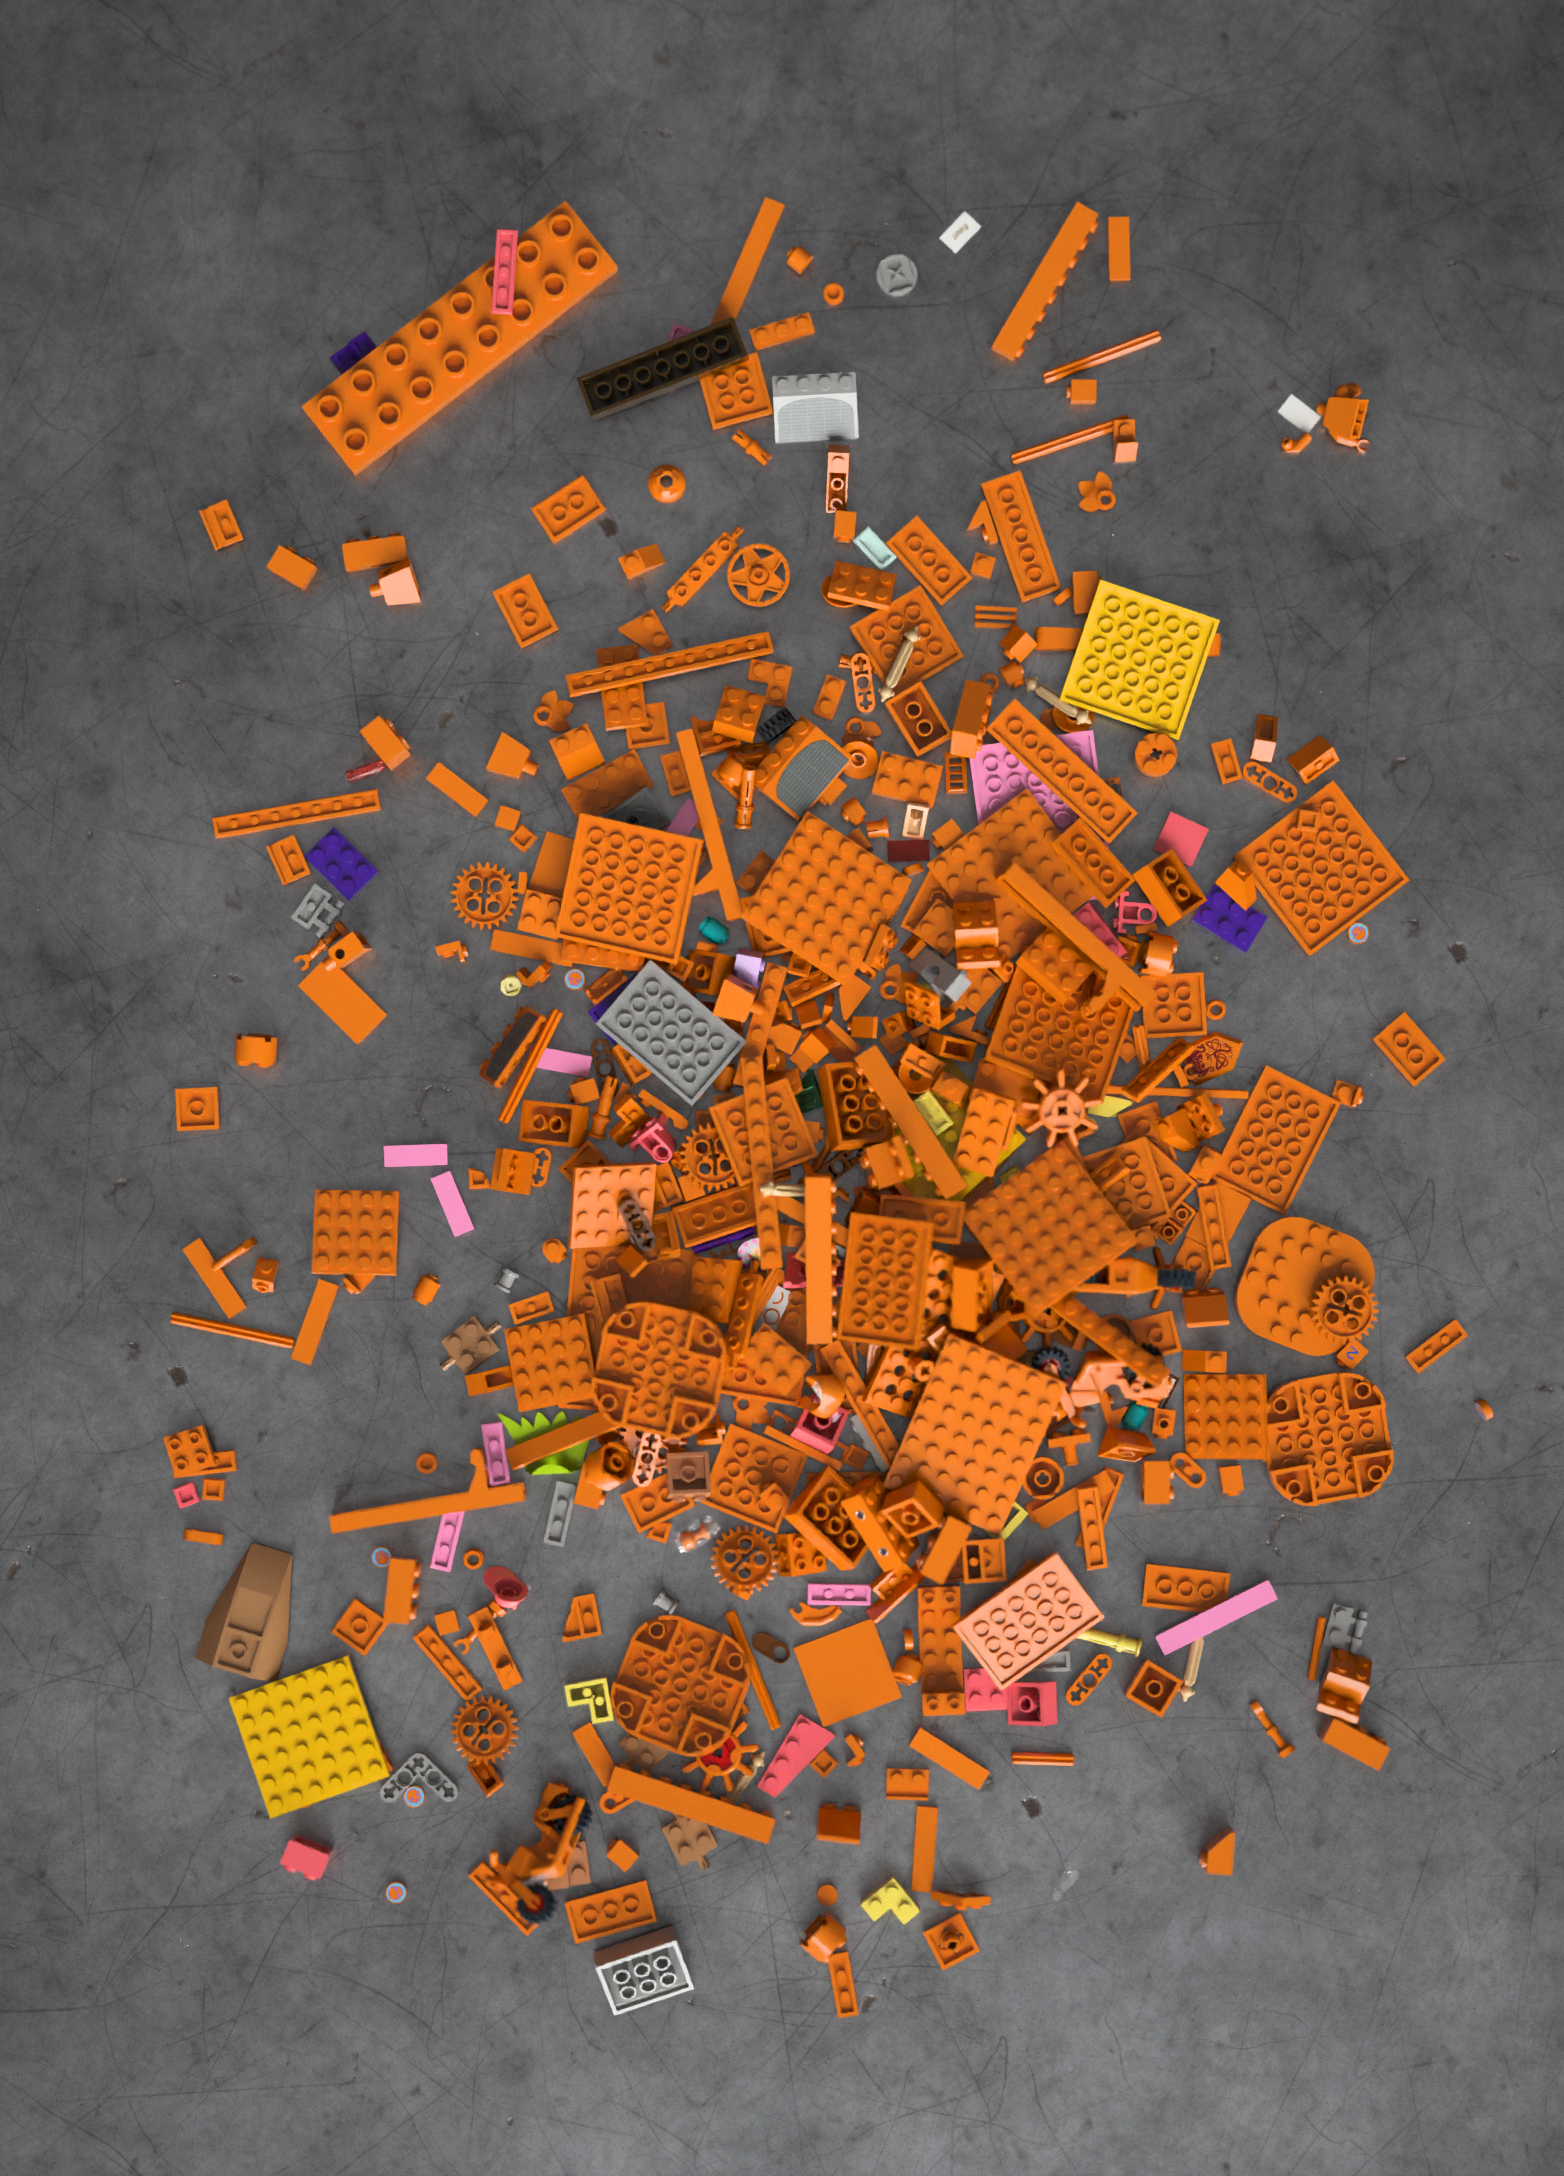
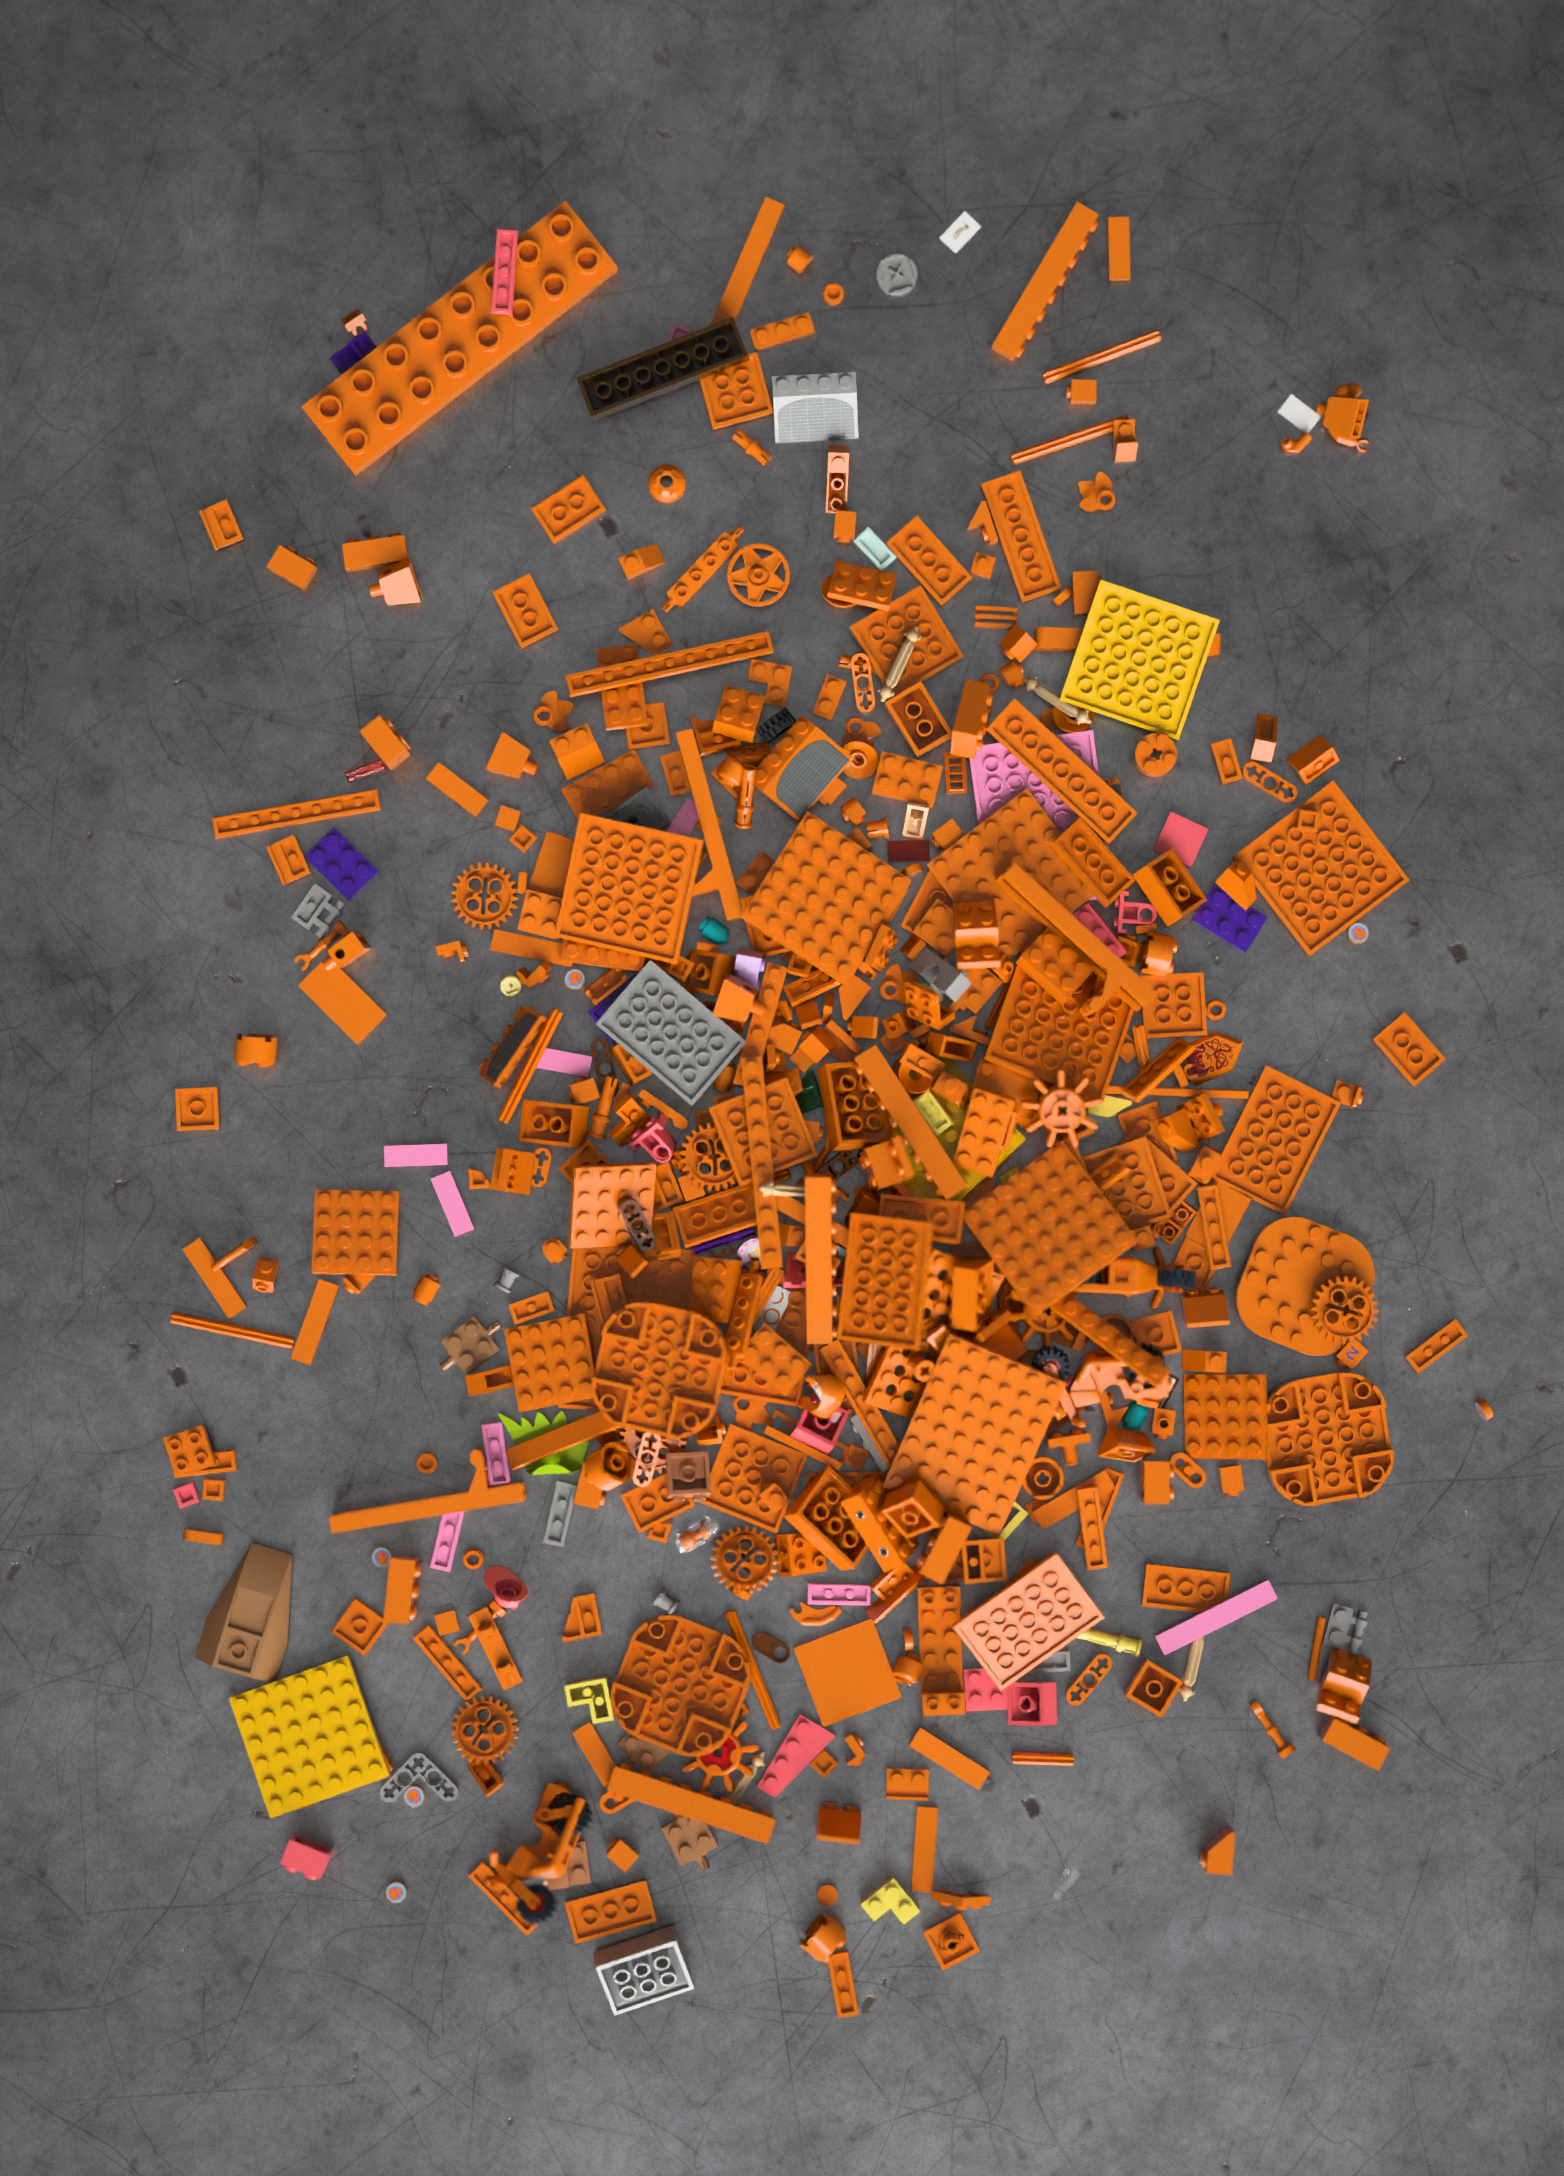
(353, 320): none -> orange tile

